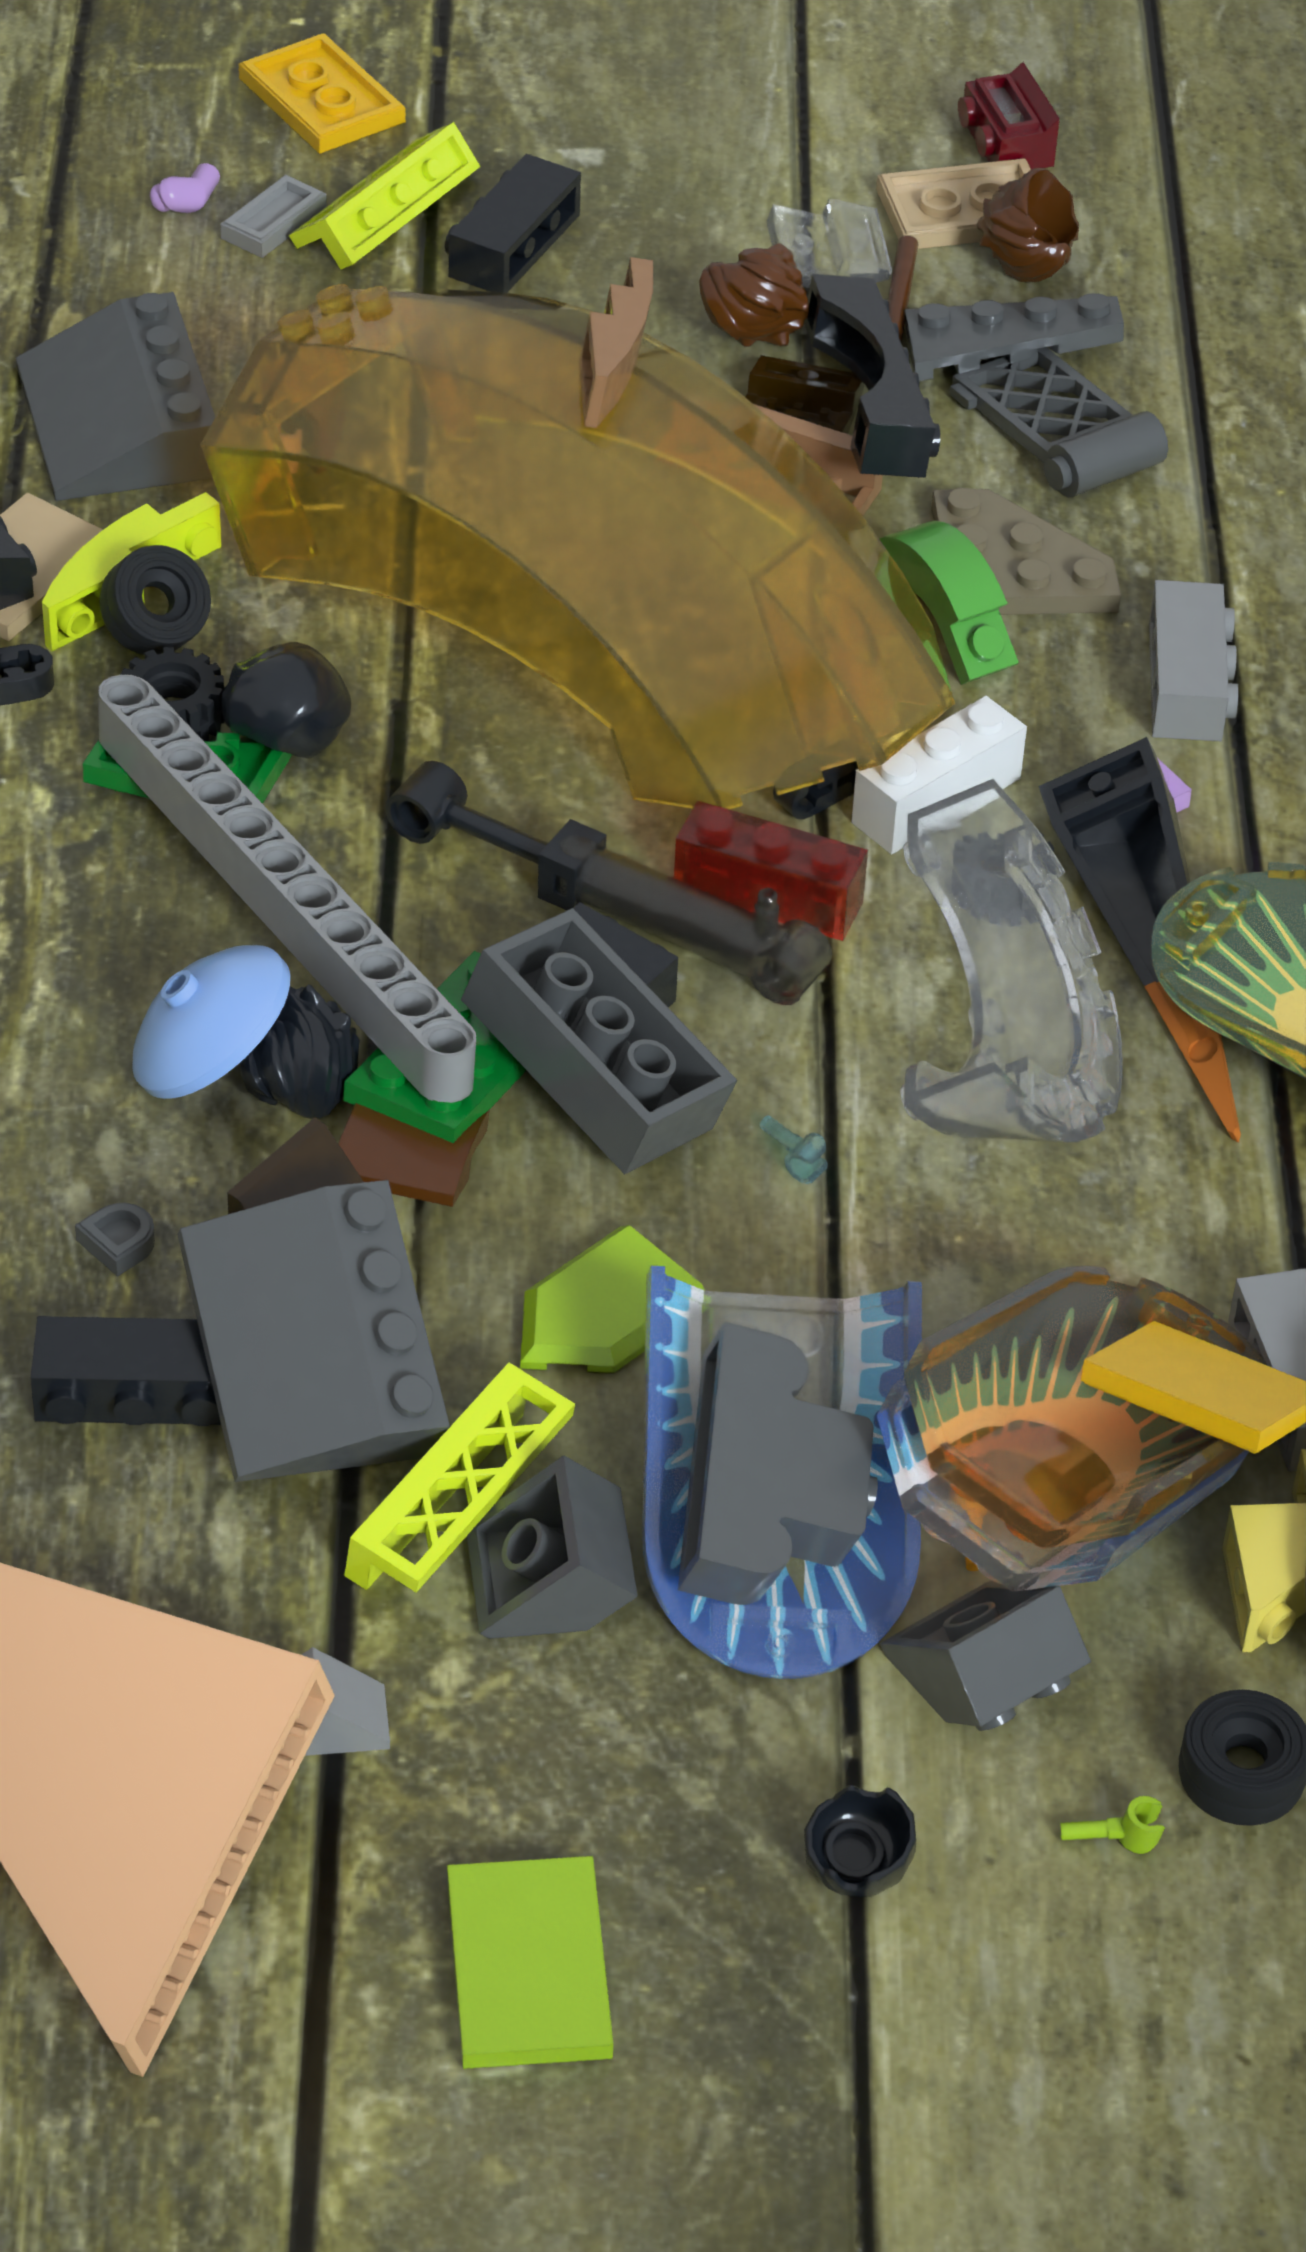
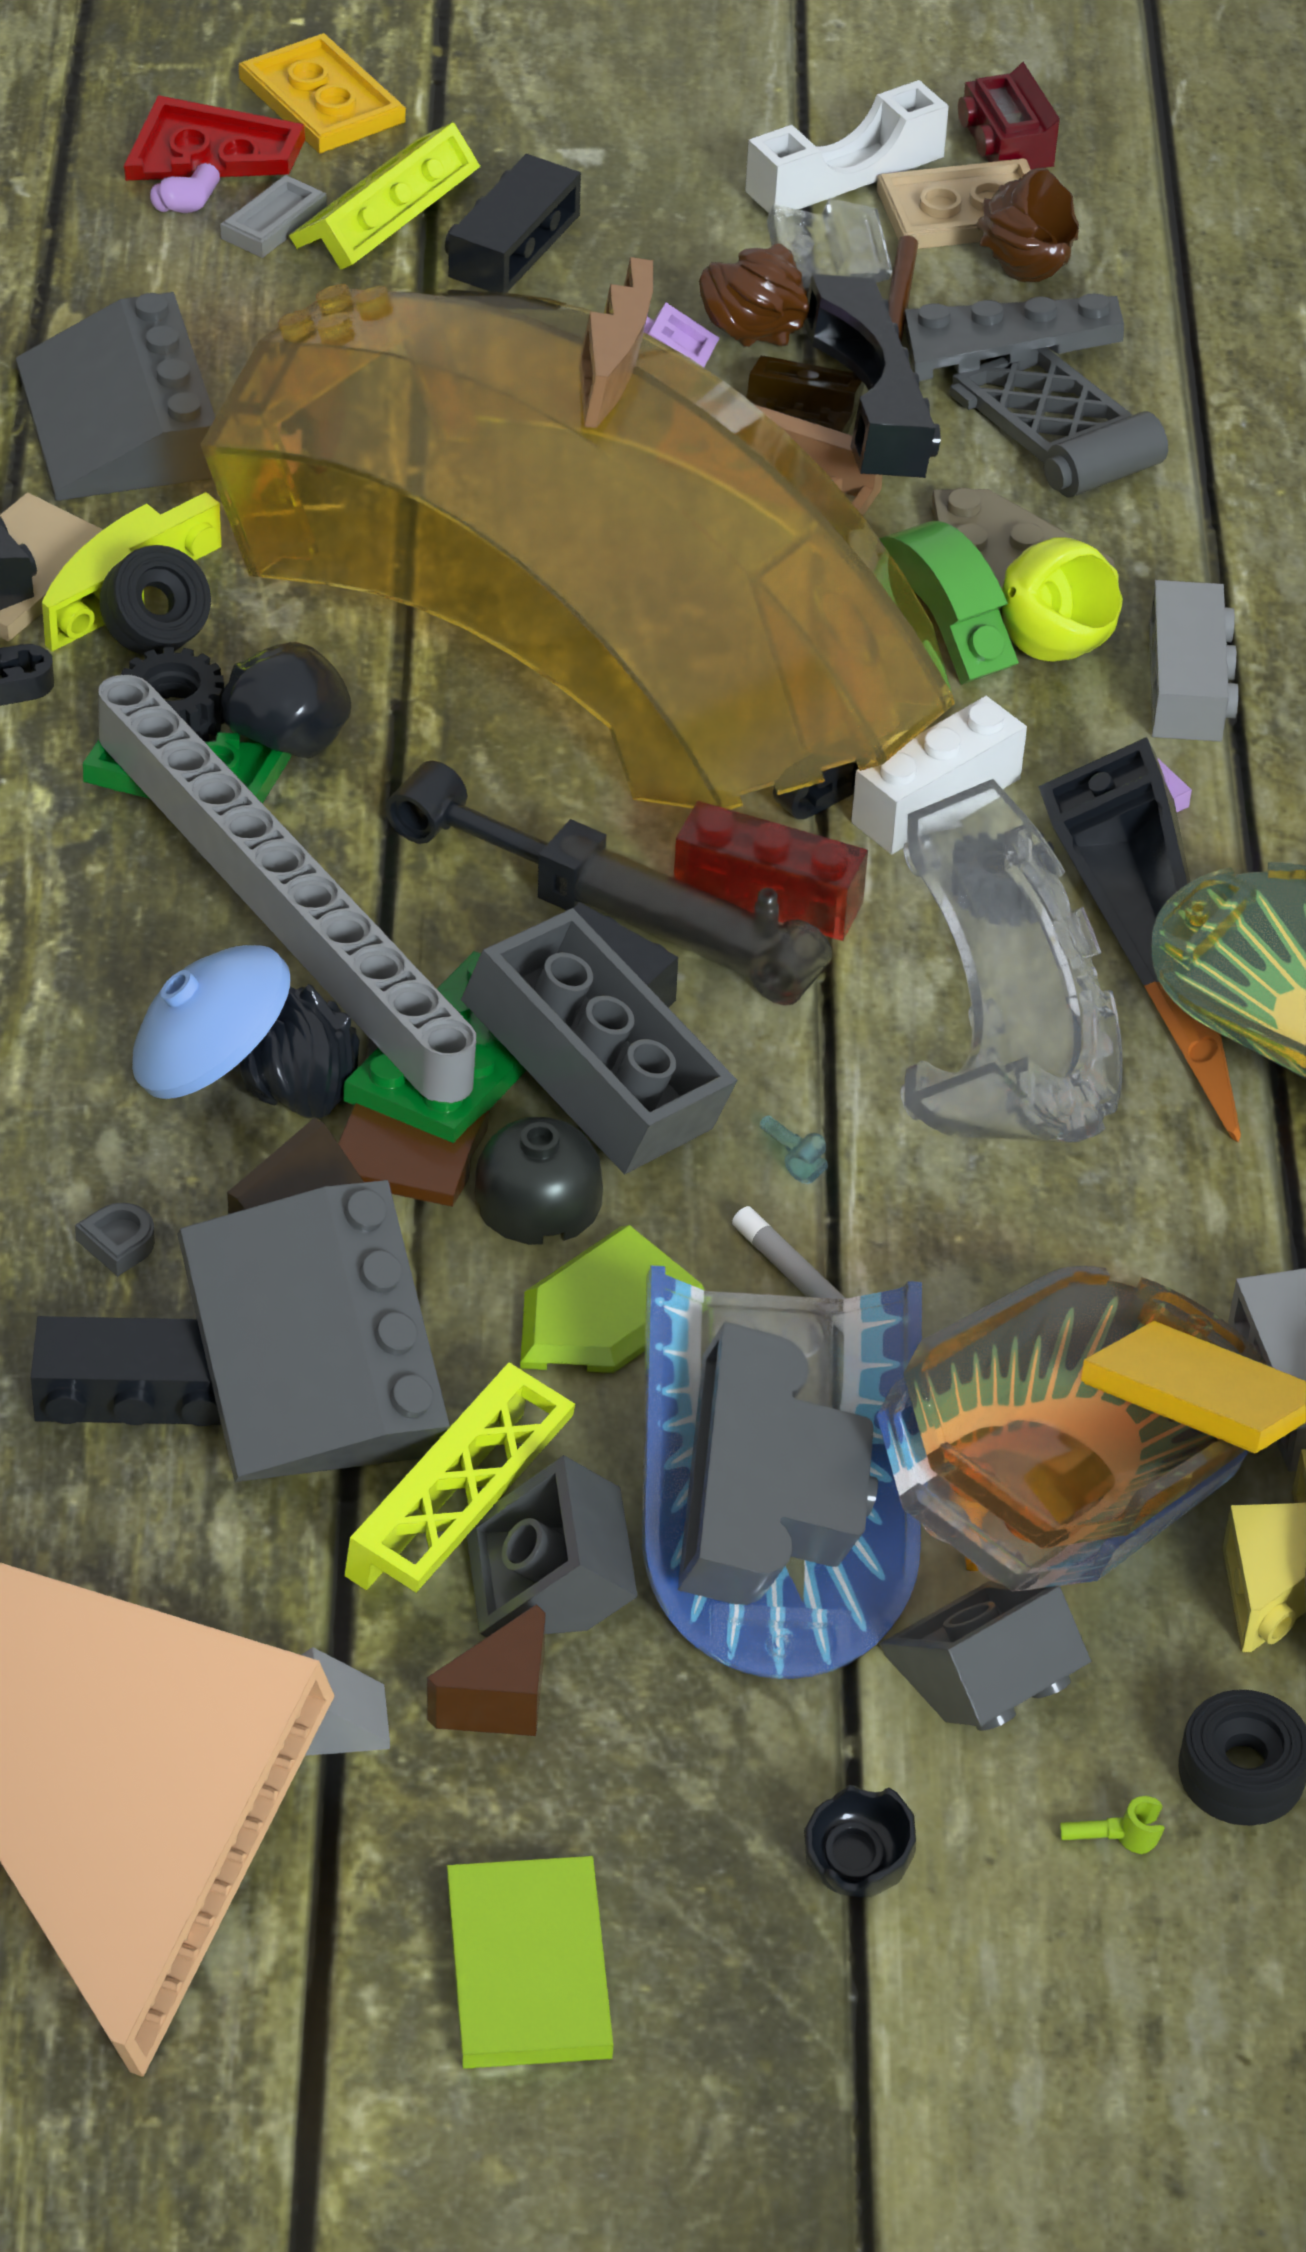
(188, 134): none -> red wing
(494, 1682): none -> reddish brown slope
(538, 1181): none -> pearl dark grey cylinder
(682, 334): none -> lavender bracket
(783, 1255): none -> light grey bar
(897, 135): none -> white arch
(1060, 599): none -> neon yellow piece

